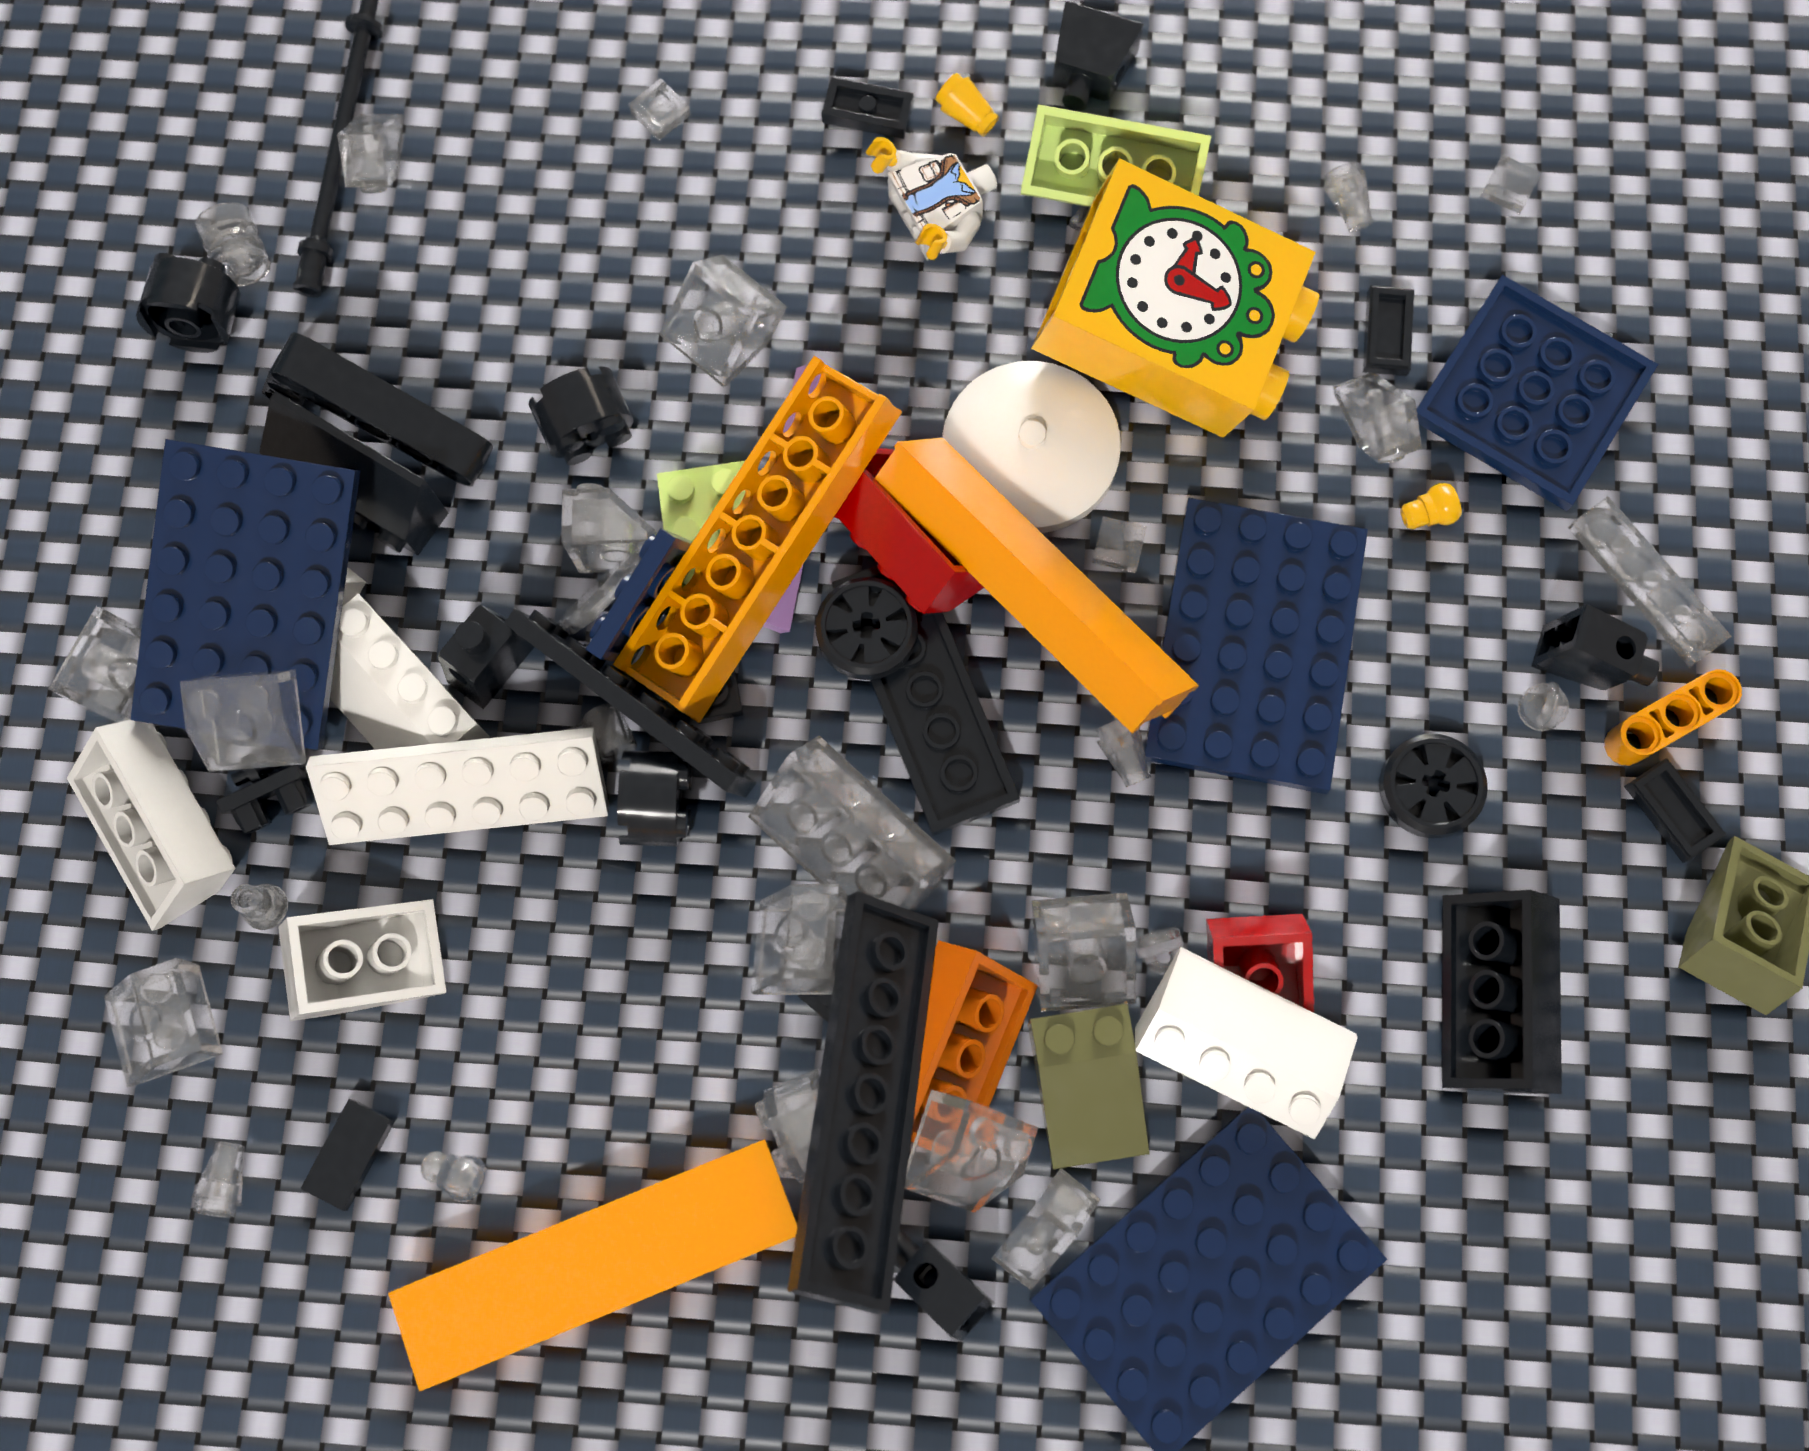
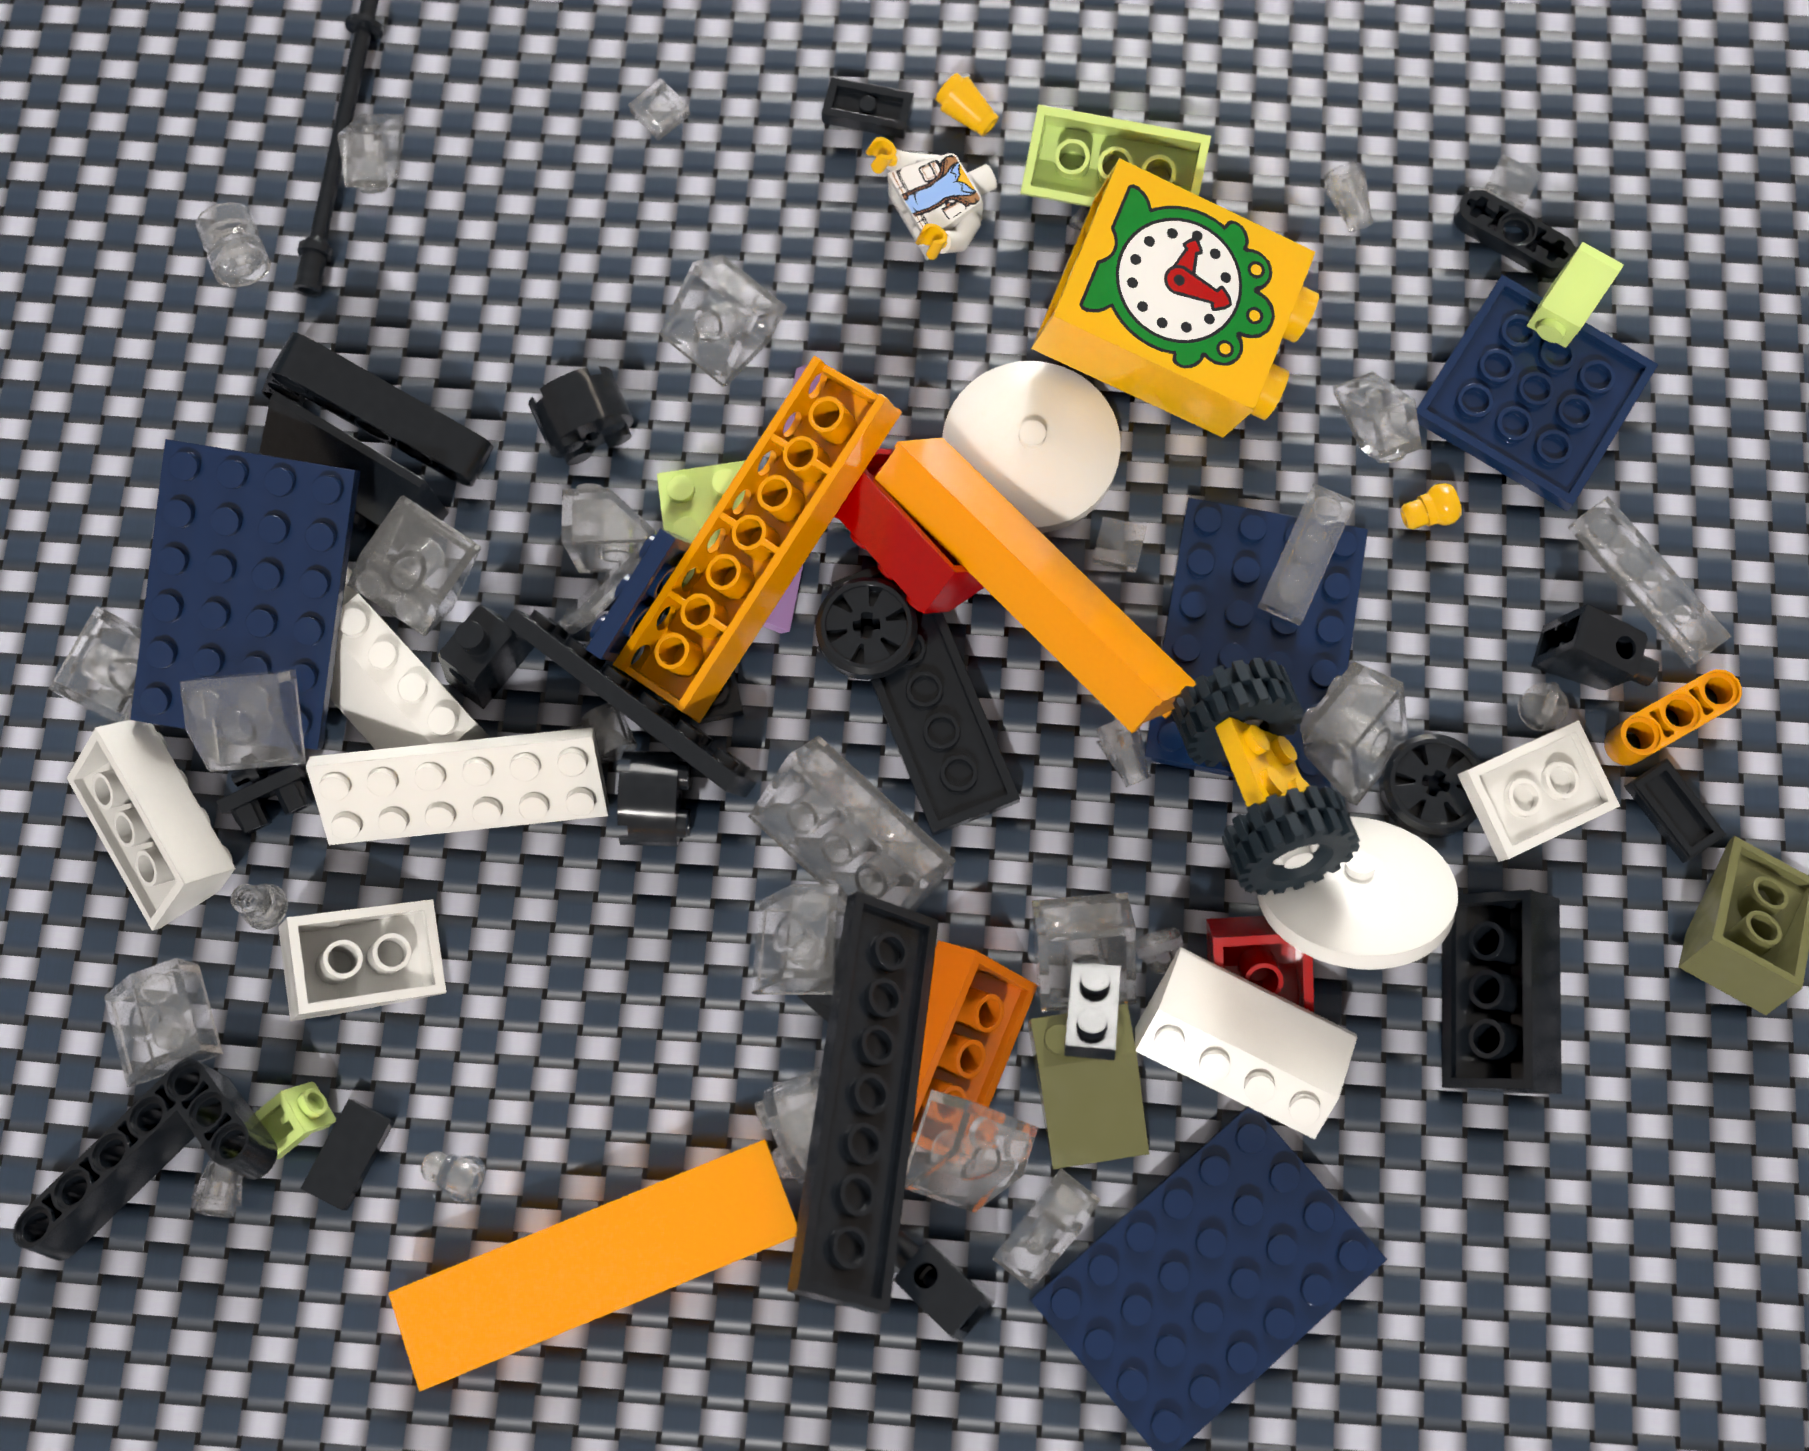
(180, 1106): none -> black beam
(189, 302): black brick -> none
(295, 1115): none -> yellowish green bracket
(414, 566): none -> clear slope
(1093, 54): black torso -> none
(1093, 1011): none -> plate
(1290, 827): none -> black plate
(1306, 554): none -> clear plate
(1355, 729): none -> clear slope
(1376, 910): none -> white dish
(1388, 330): black tile -> none
(1493, 207): none -> black beam
(1538, 791): none -> white plate
(1574, 295): none -> yellowish green slope

